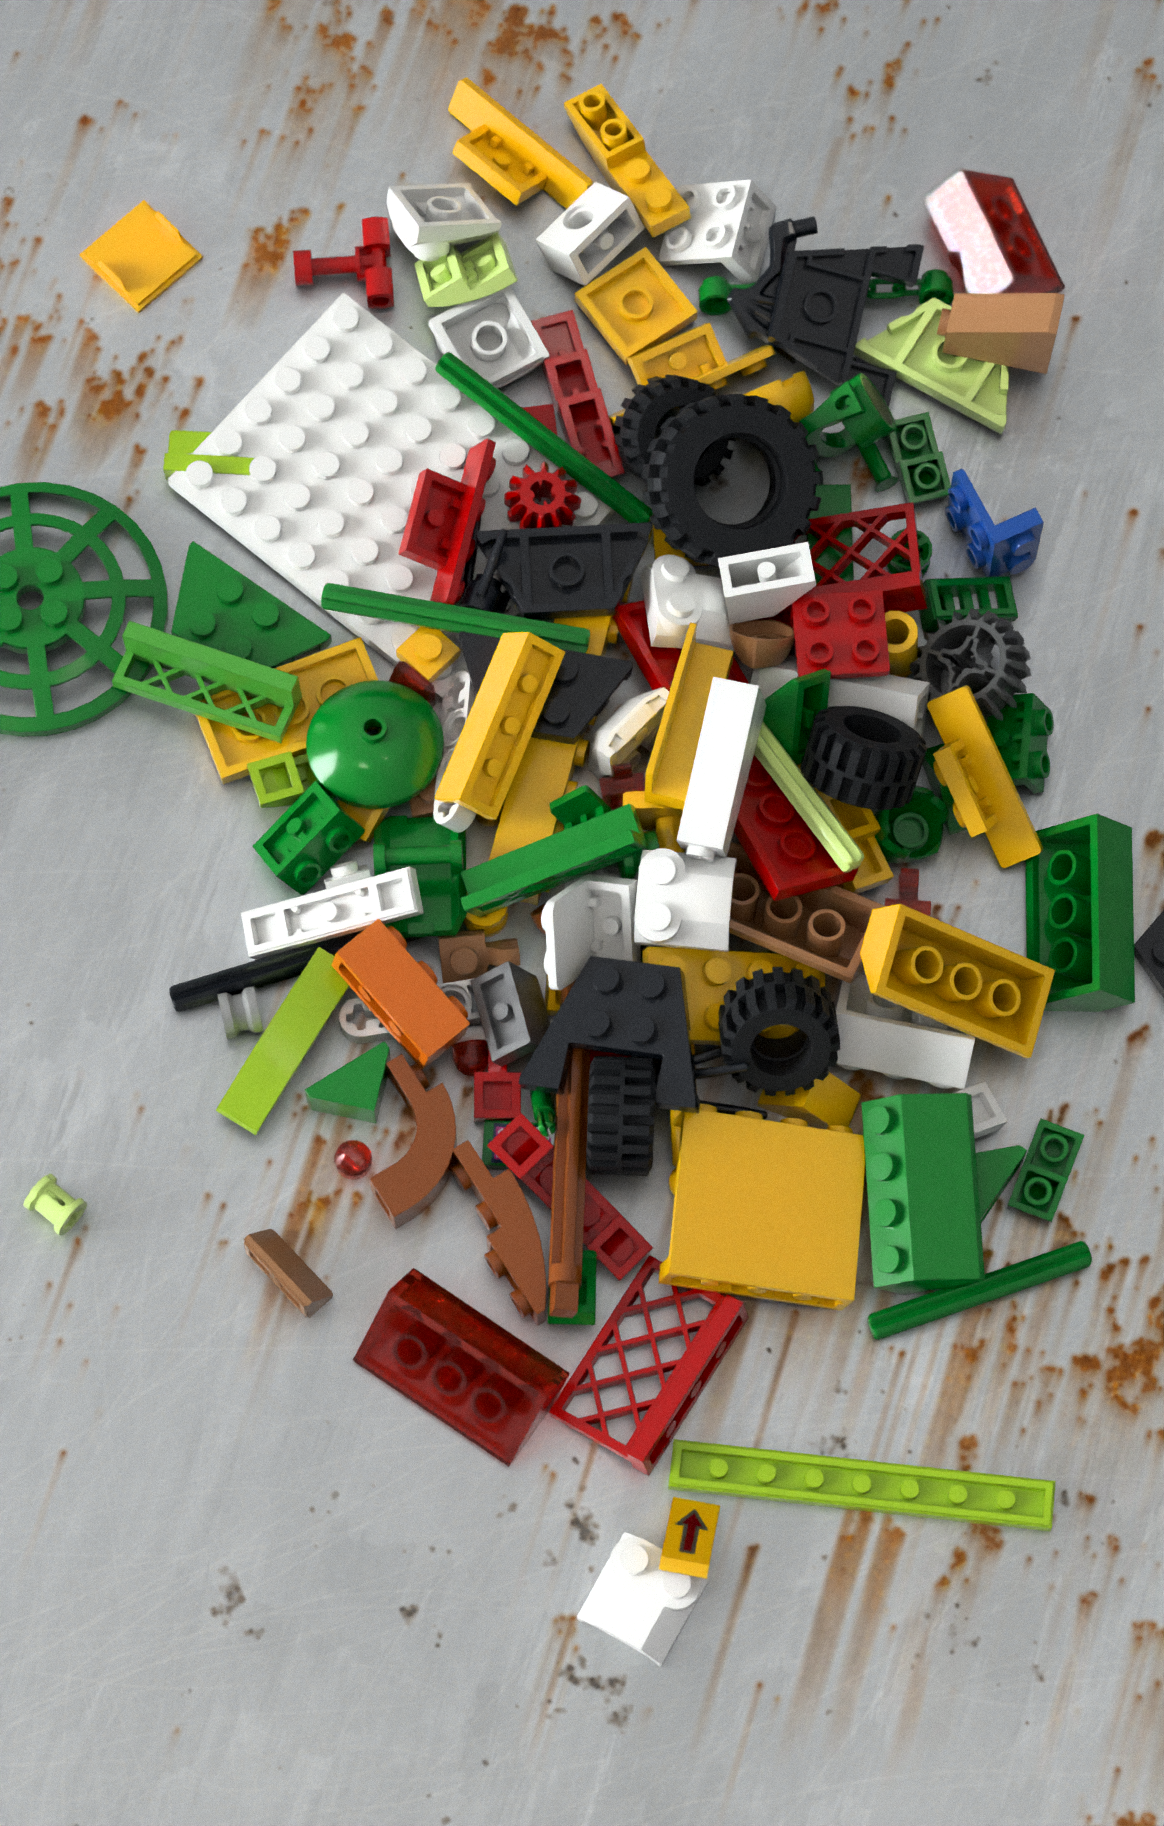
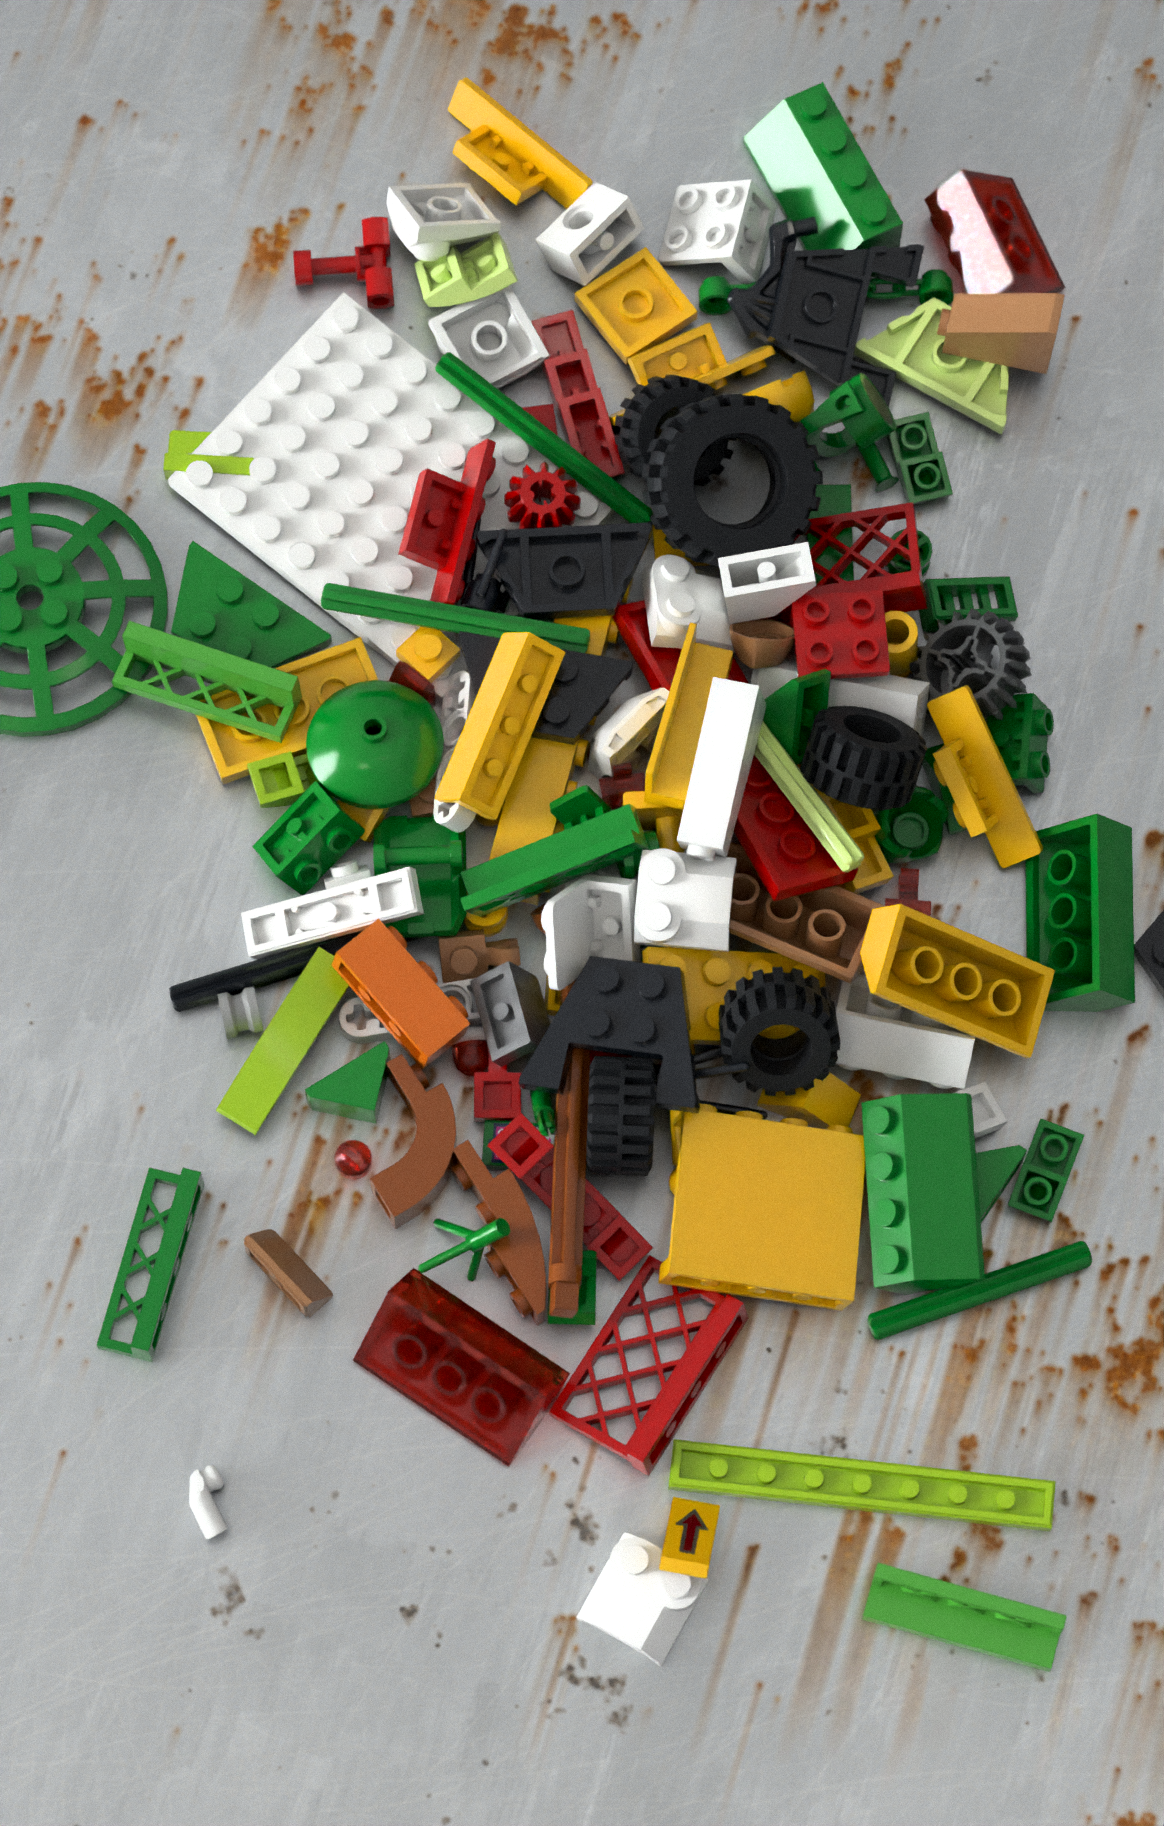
(55, 1204): yellowish green bush -> none
(141, 256): yellow piece -> none
(166, 1267): none -> green fence
(202, 1502): none -> white arm
(474, 1241): none -> green plant
(623, 160): yellow slope -> none
(822, 173): none -> green slope
(964, 1617): none -> bright green fence
(994, 548): blue bracket -> none

